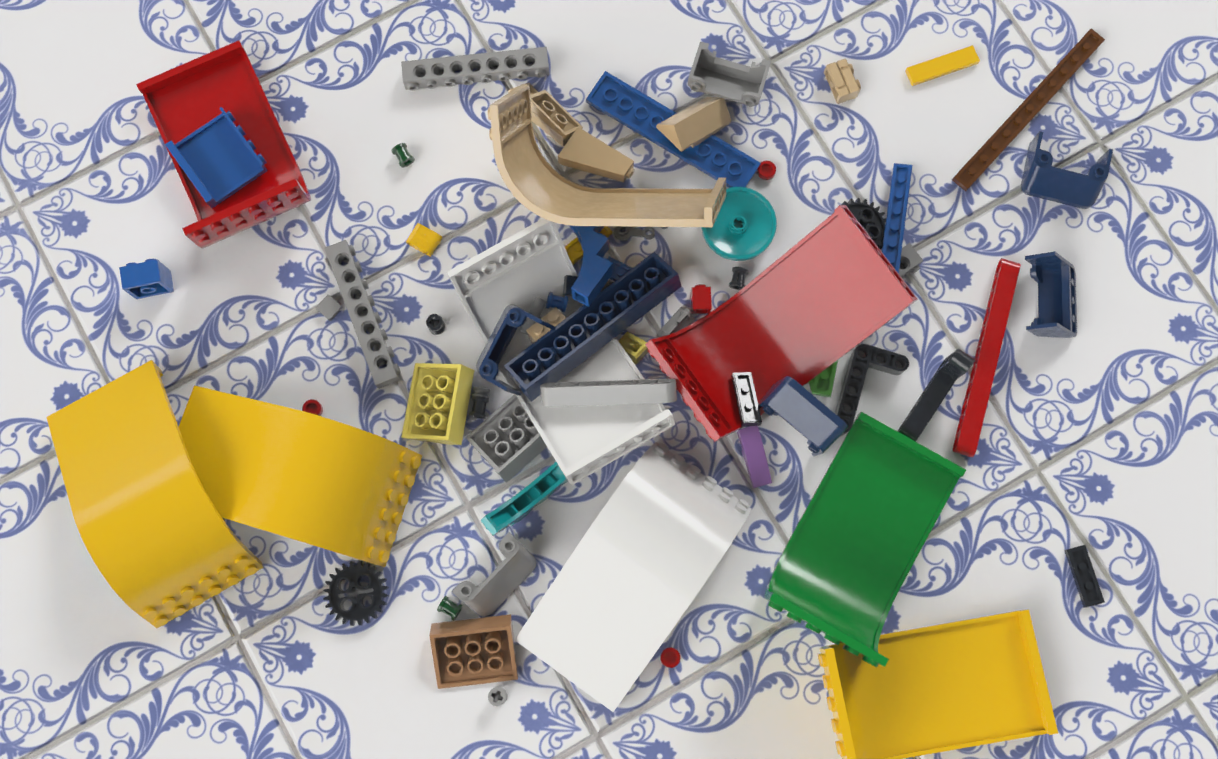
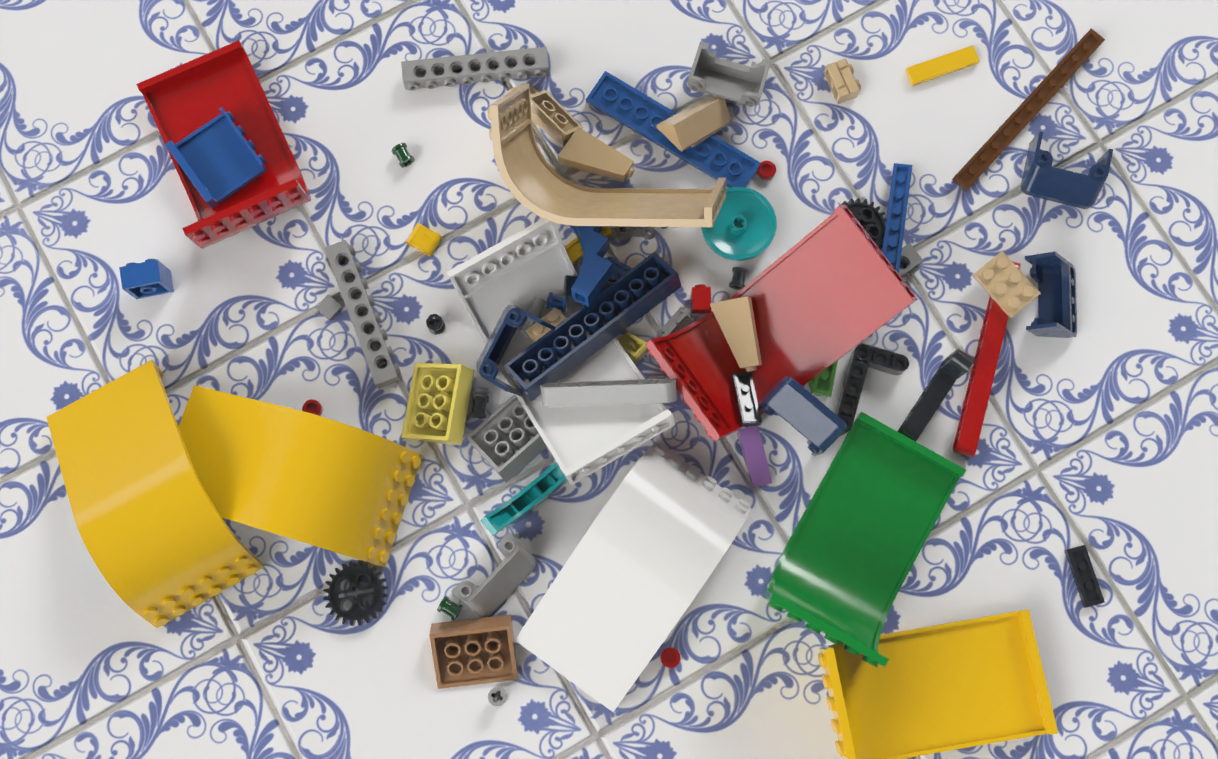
(739, 329): none -> tan slope
(1006, 284): none -> tan plate

